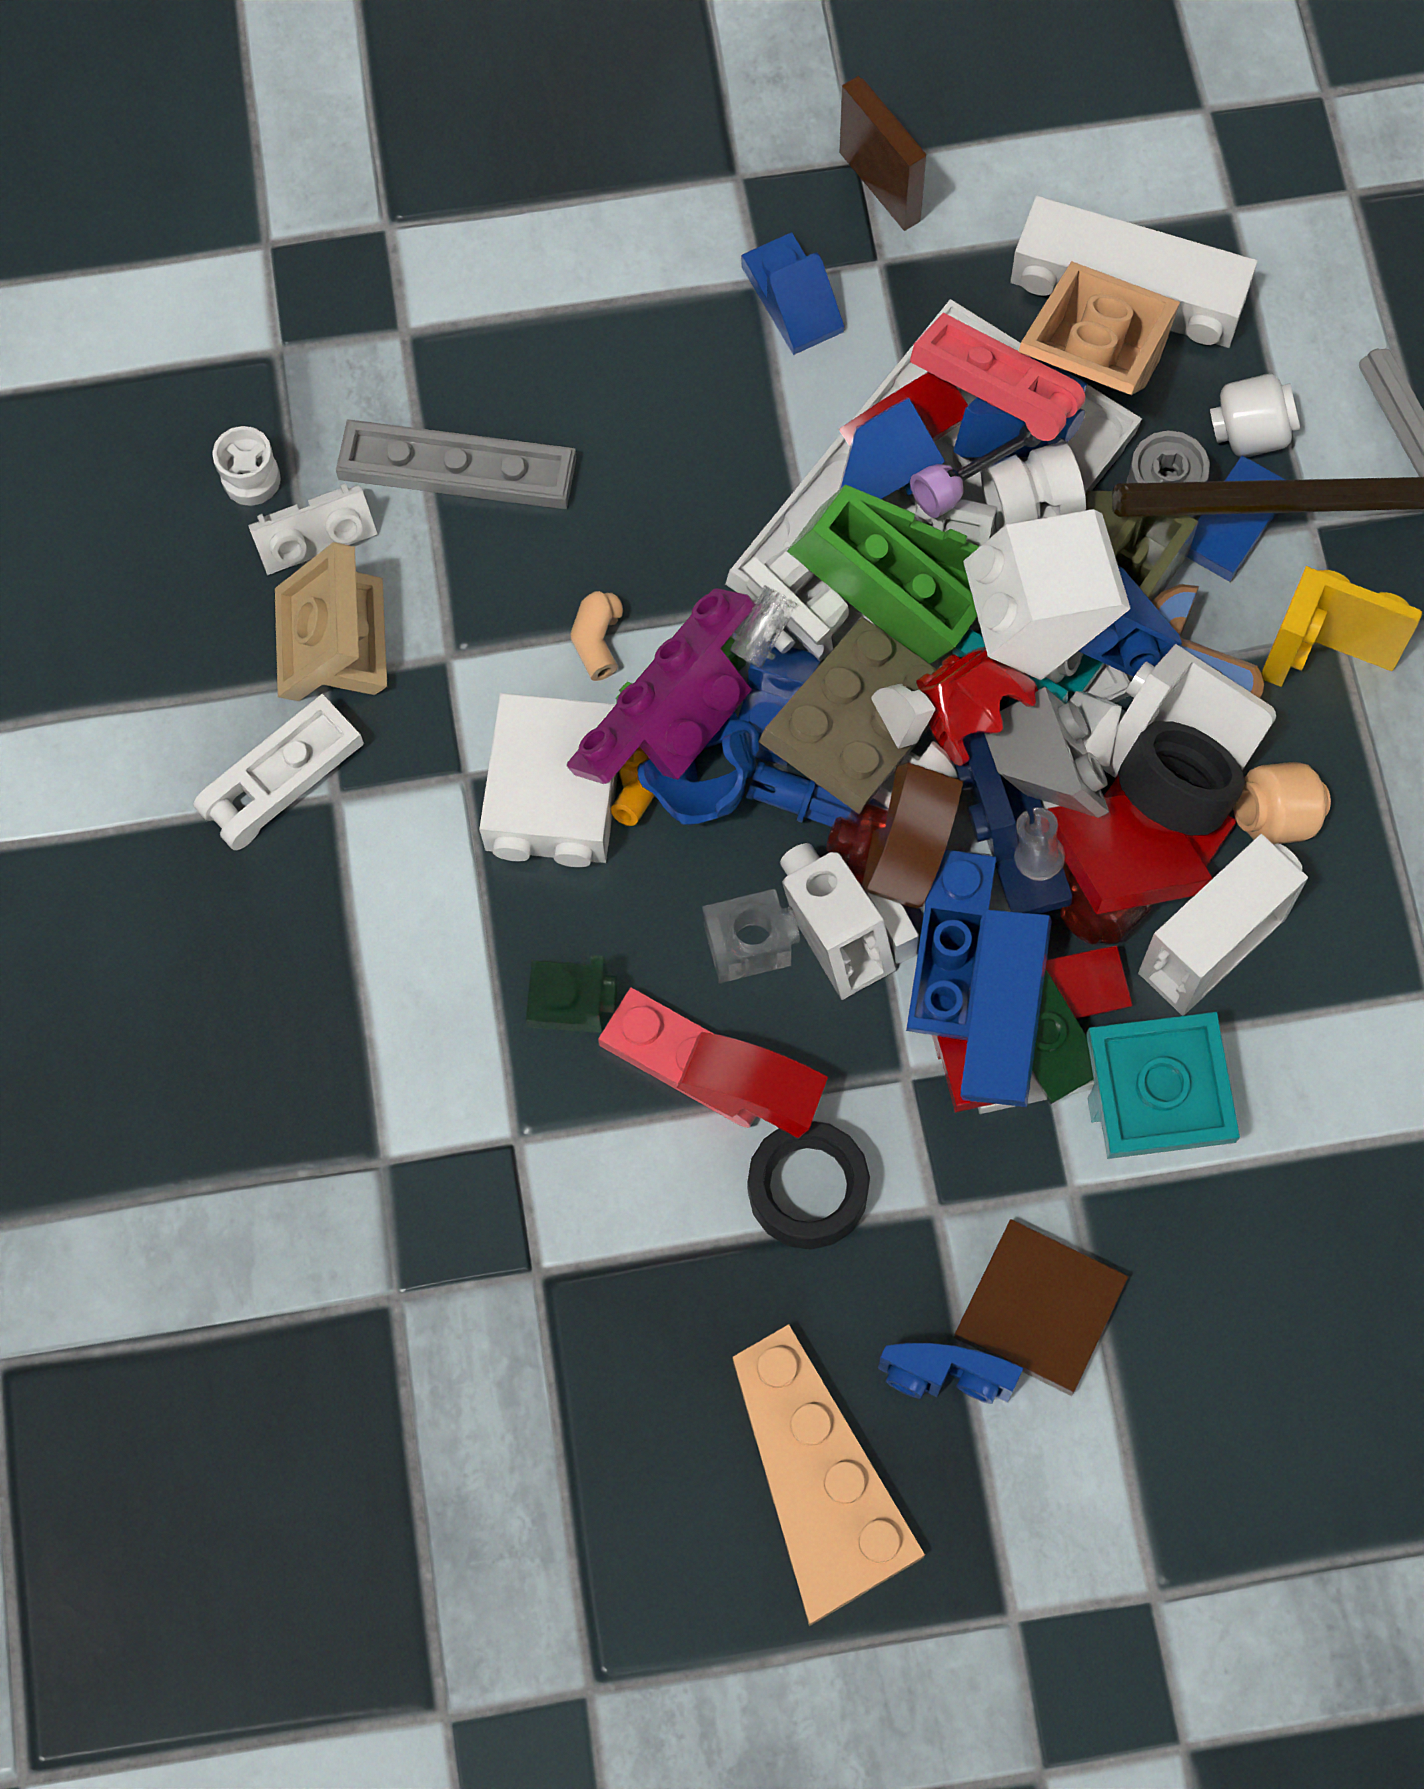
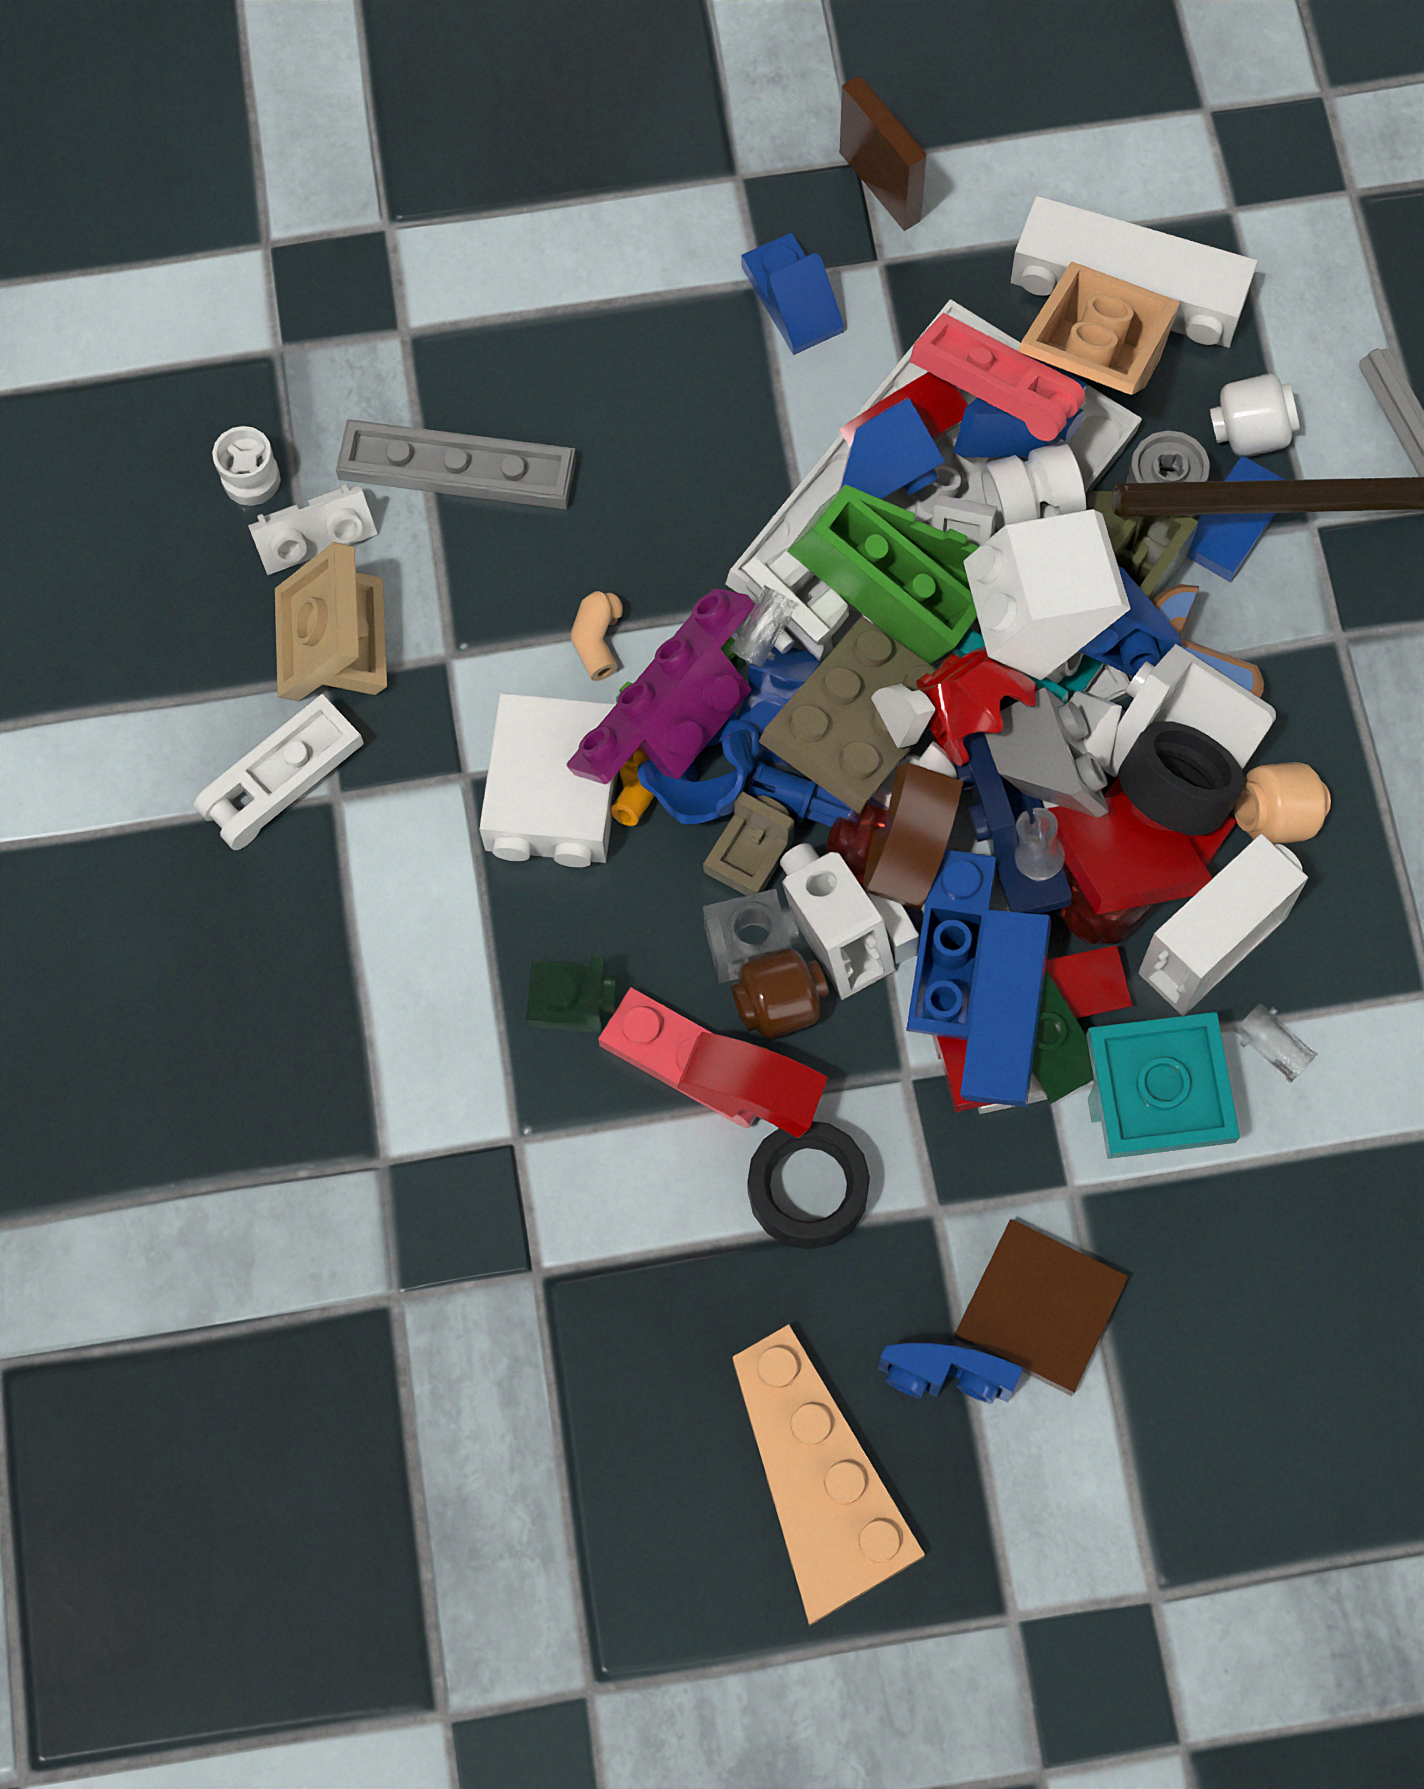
(751, 844): none -> dark tan bracket
(779, 993): none -> reddish brown head
(941, 487): lavender hinge -> none
(1275, 1042): none -> clear pin
(1343, 618): yellow bracket -> none

